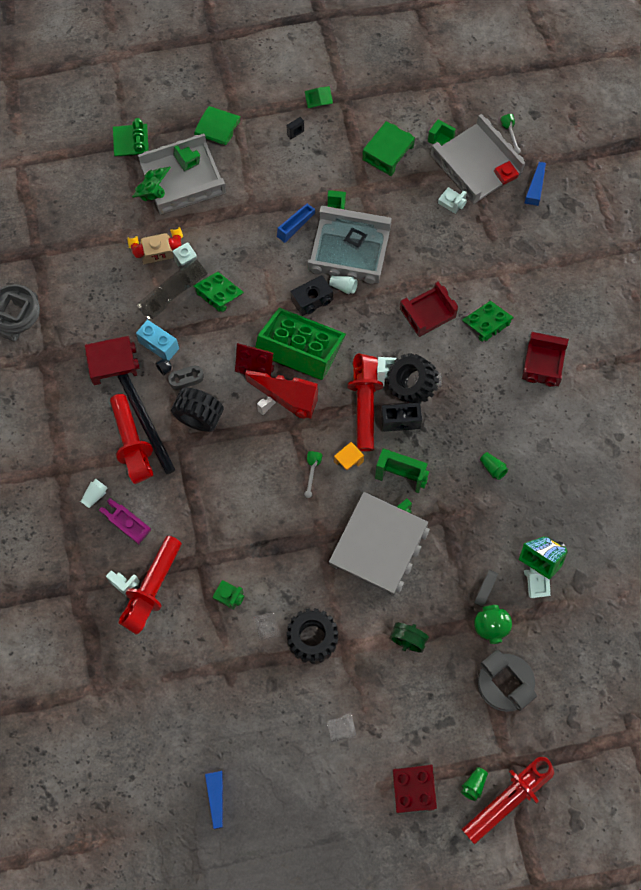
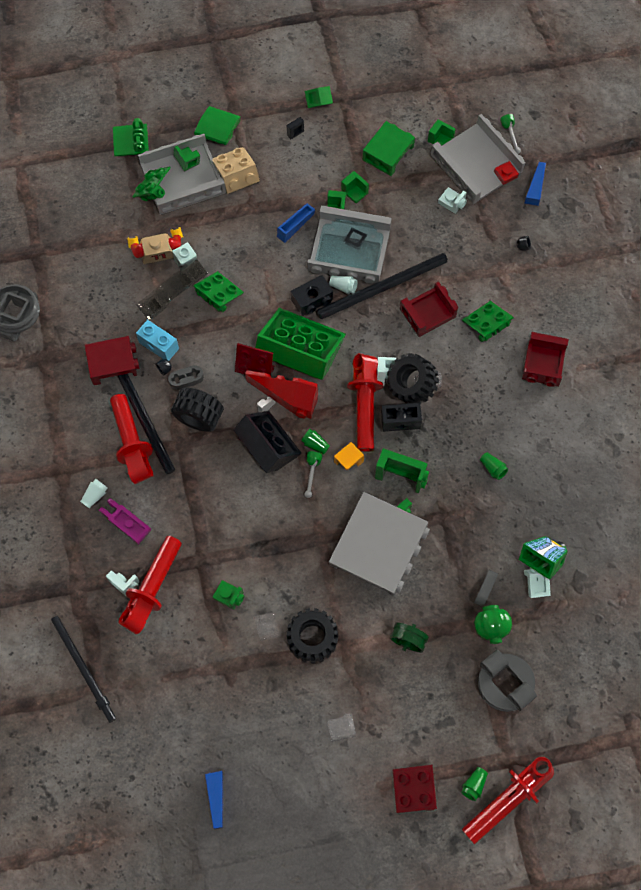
(102, 701): none -> black bar
(236, 169): none -> tan bracket
(266, 441): none -> black slope
(315, 442): none -> green cone
(355, 187): none -> green panel
(382, 286): none -> black axle
(524, 243): none -> black hinge

